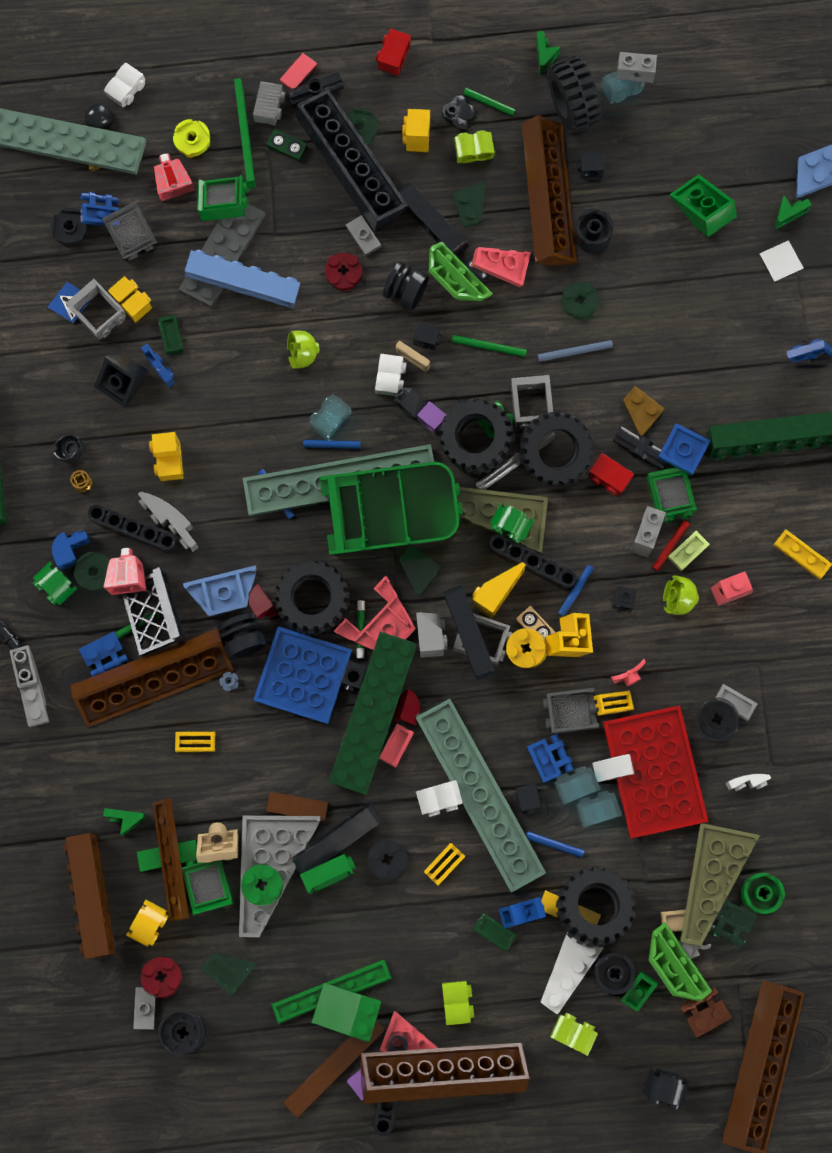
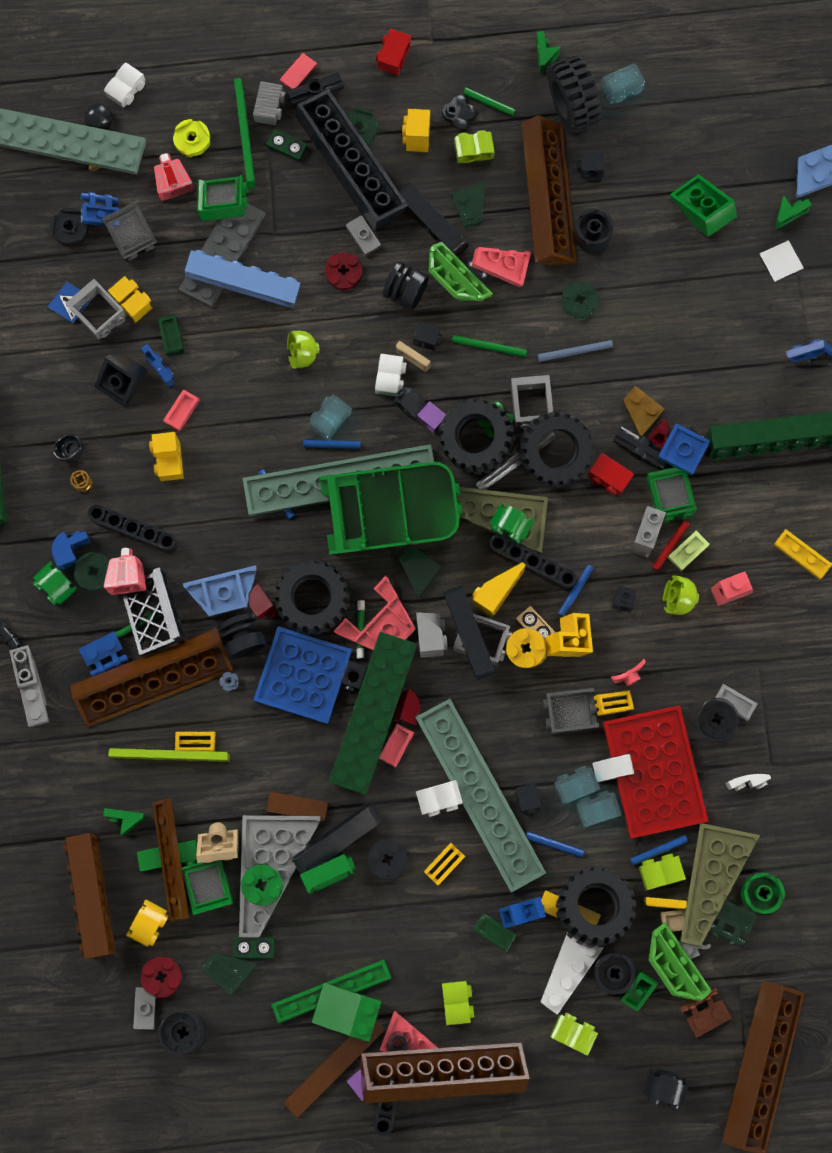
(165, 514): light grey slope -> none
(169, 755): none -> lime tile
(181, 410): none -> coral tile
(254, 947): none -> tile
(544, 760): blue plate -> none
(636, 67): light grey brick -> none
(659, 850): none -> blue bar
(660, 433): none -> dark red brick
(661, 872): none -> lime brick
(665, 903): none -> yellow tile

